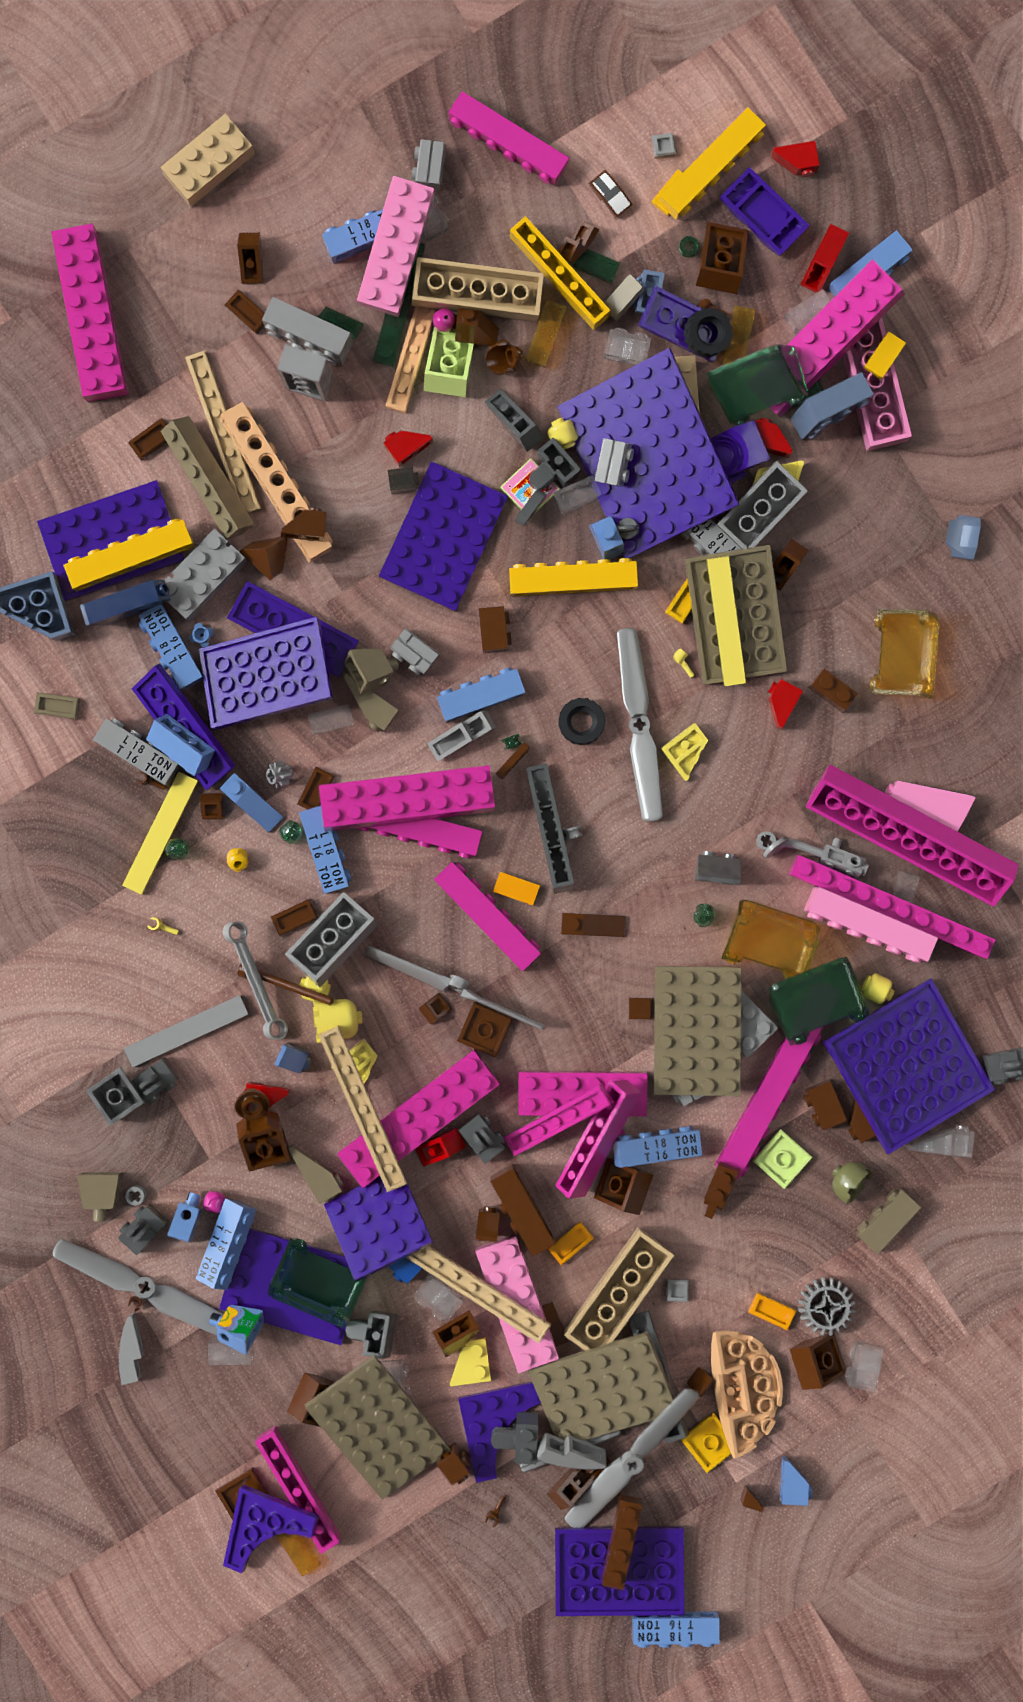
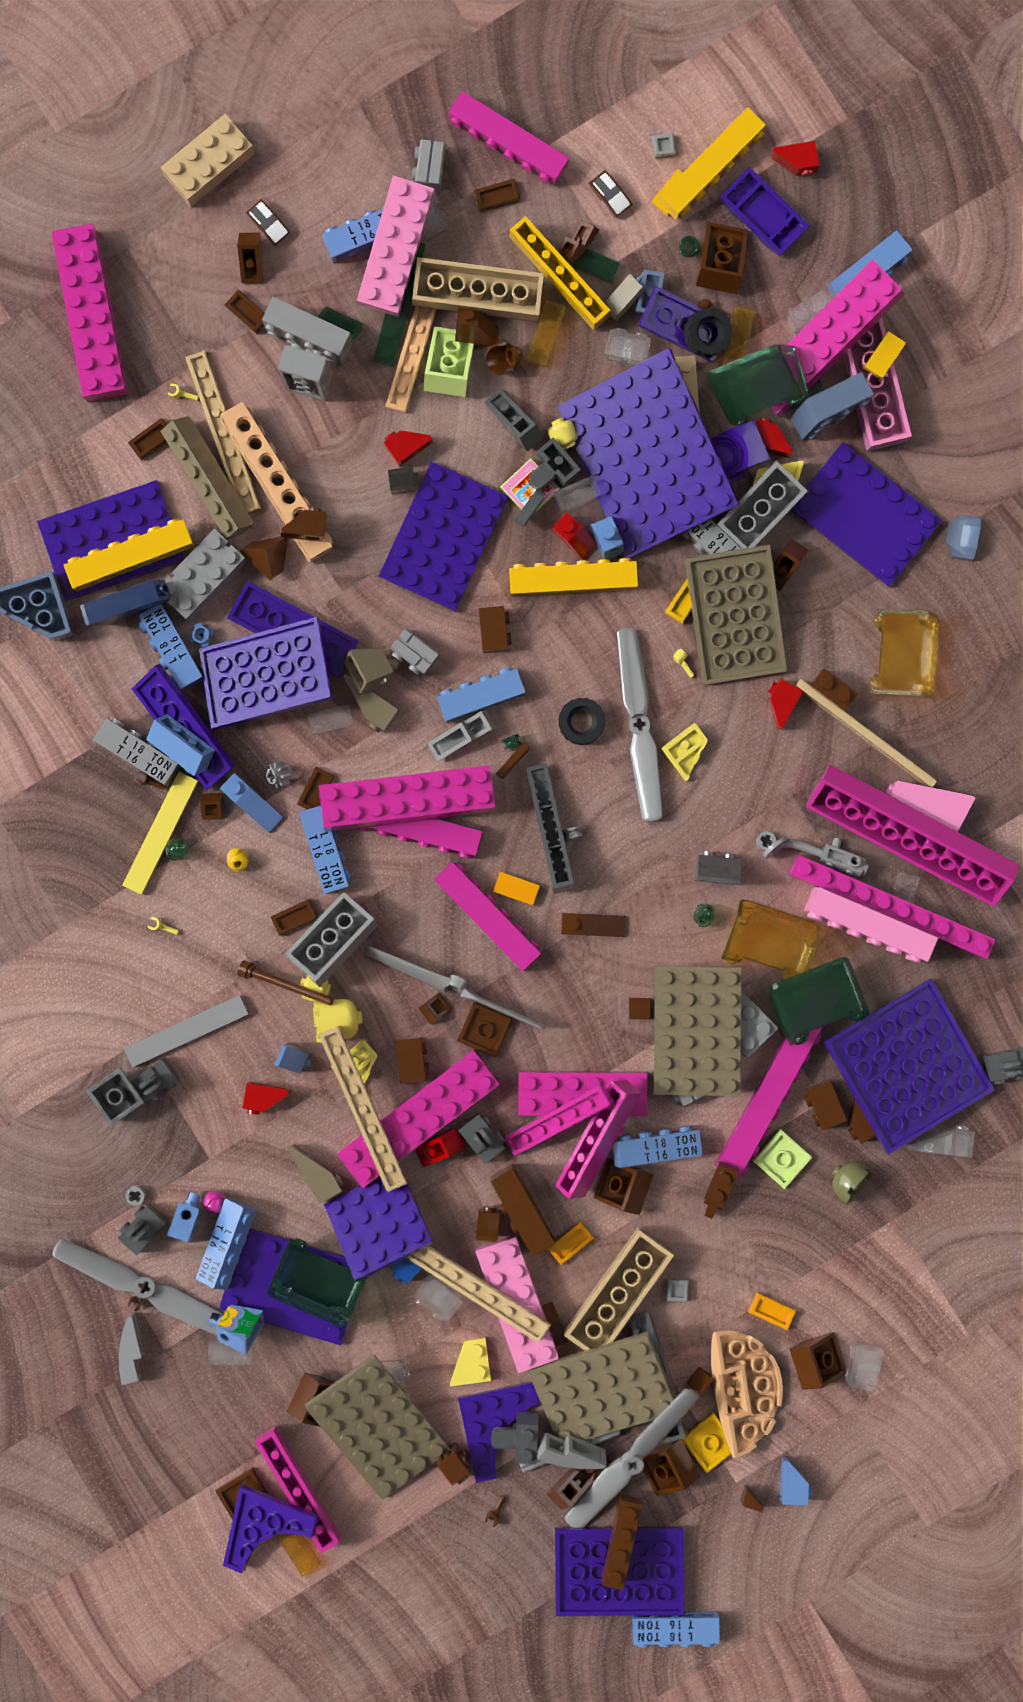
(56, 705): dark tan tile -> none
(99, 1192): dark tan torso -> none
(179, 393): none -> light yellow hand
(255, 980): light grey piece -> none
(260, 1131): reddish brown brick -> none
(268, 222): none -> slope
(290, 832): clear green piece -> none
(376, 1333): dark grey brick -> none
(411, 1060): none -> reddish brown brick
(444, 319): dark pink piece -> none
(456, 1333): reddish brown slope -> none
(497, 195): none -> reddish brown tile
(574, 535): none -> red slope
(614, 462): brick -> none
(628, 528): dark grey tile -> none
(670, 1468): none -> reddish brown slope
(726, 620): light yellow tile -> none
(824, 258): red slope -> none
(837, 1305): light grey gear -> none
(865, 514): none -> dark purple plate
(865, 734): none -> tan tile
(877, 988): light yellow head -> none
(887, 1220): dark tan brick -> none

